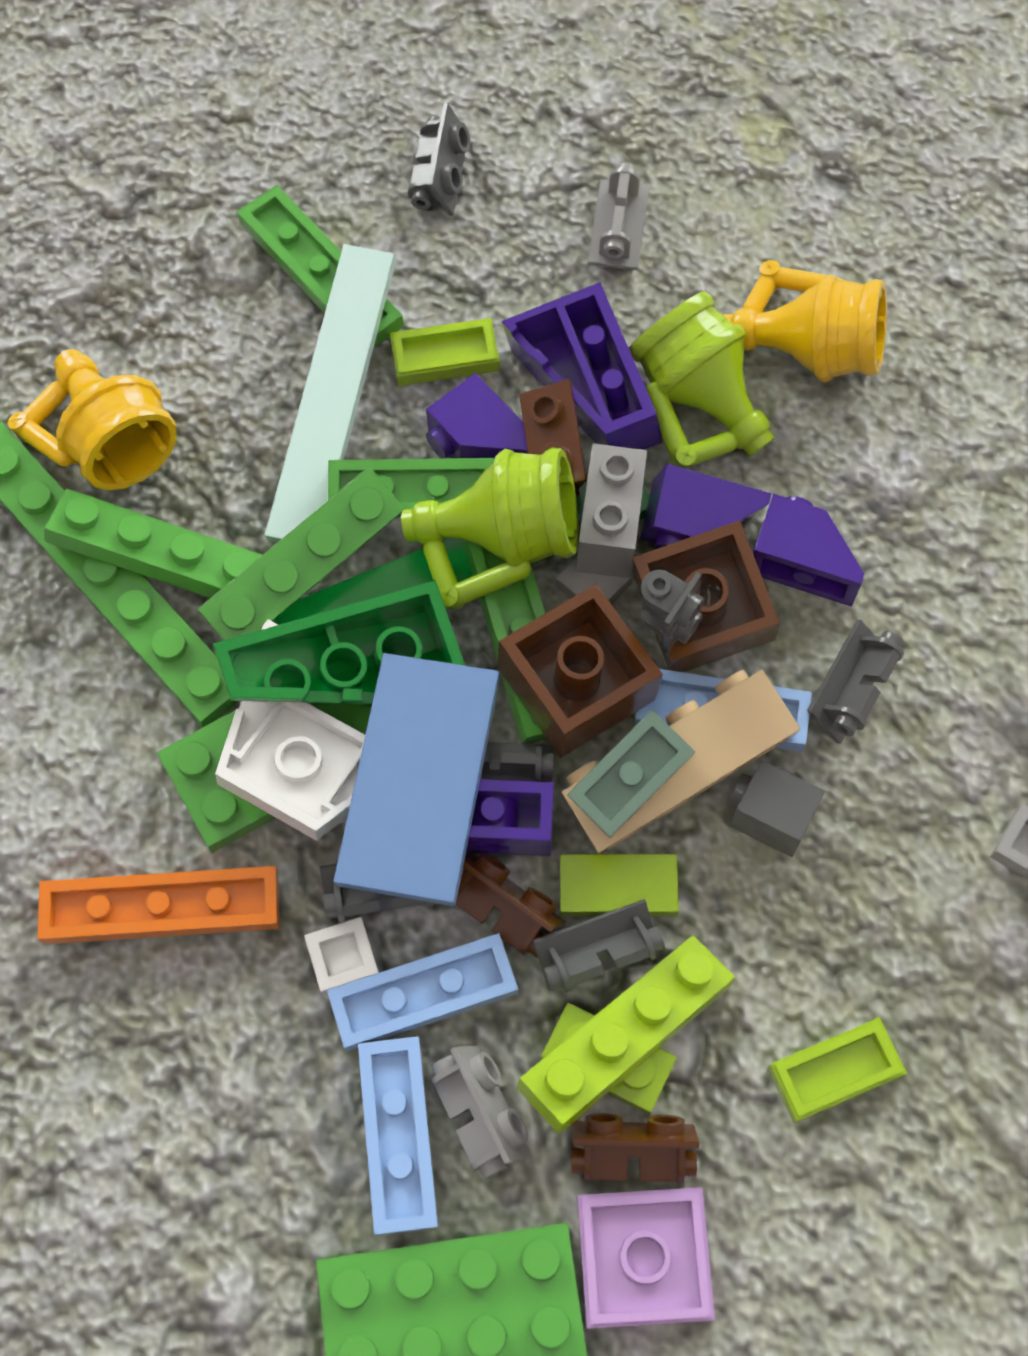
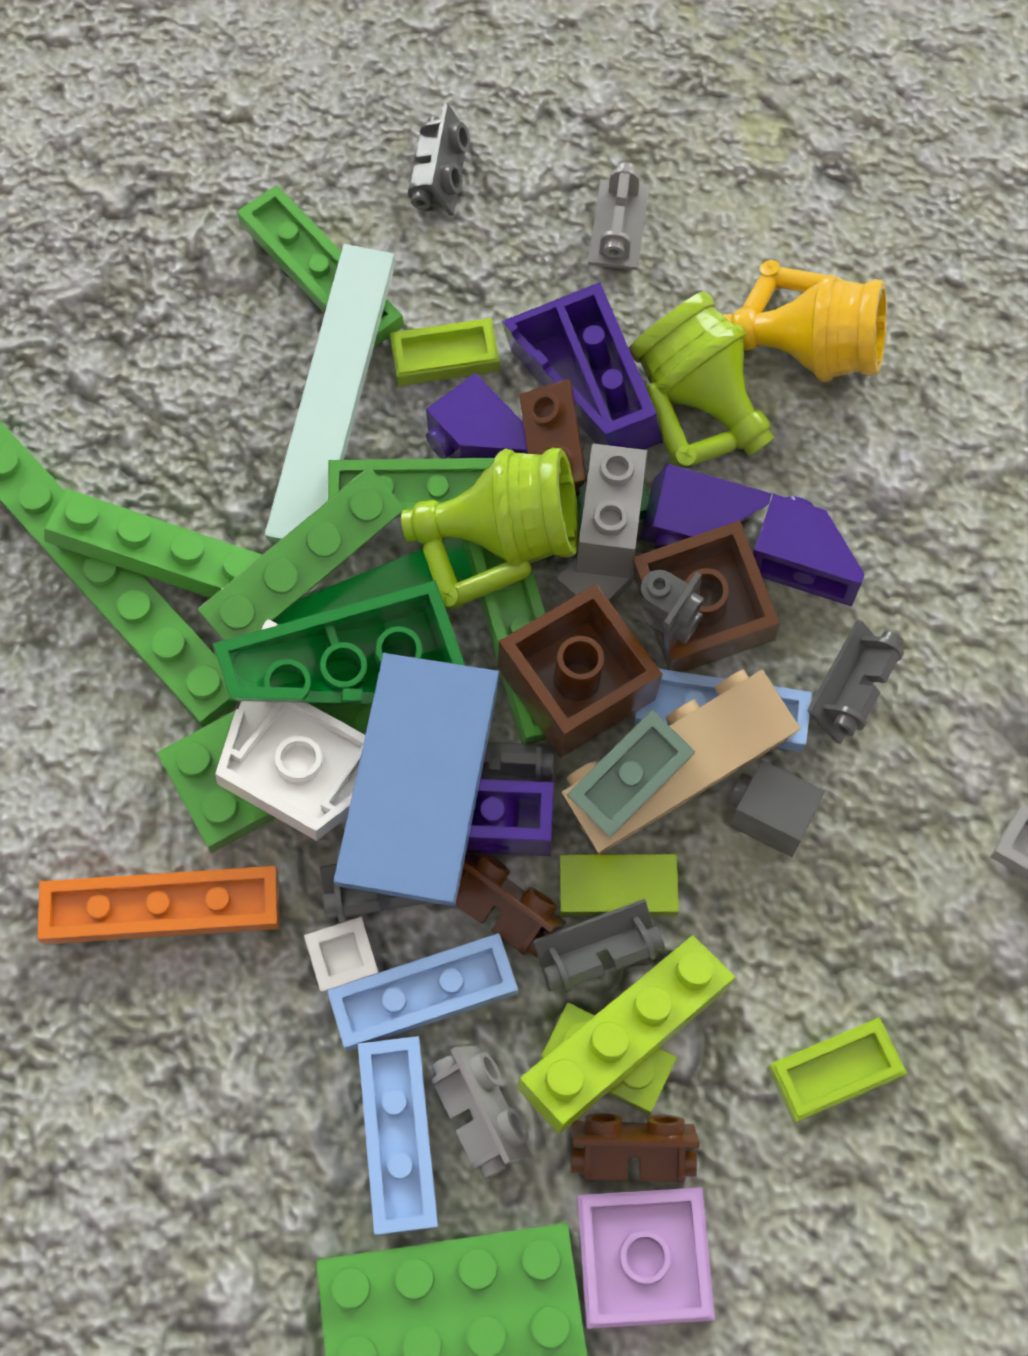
(108, 429): yellow piece -> none

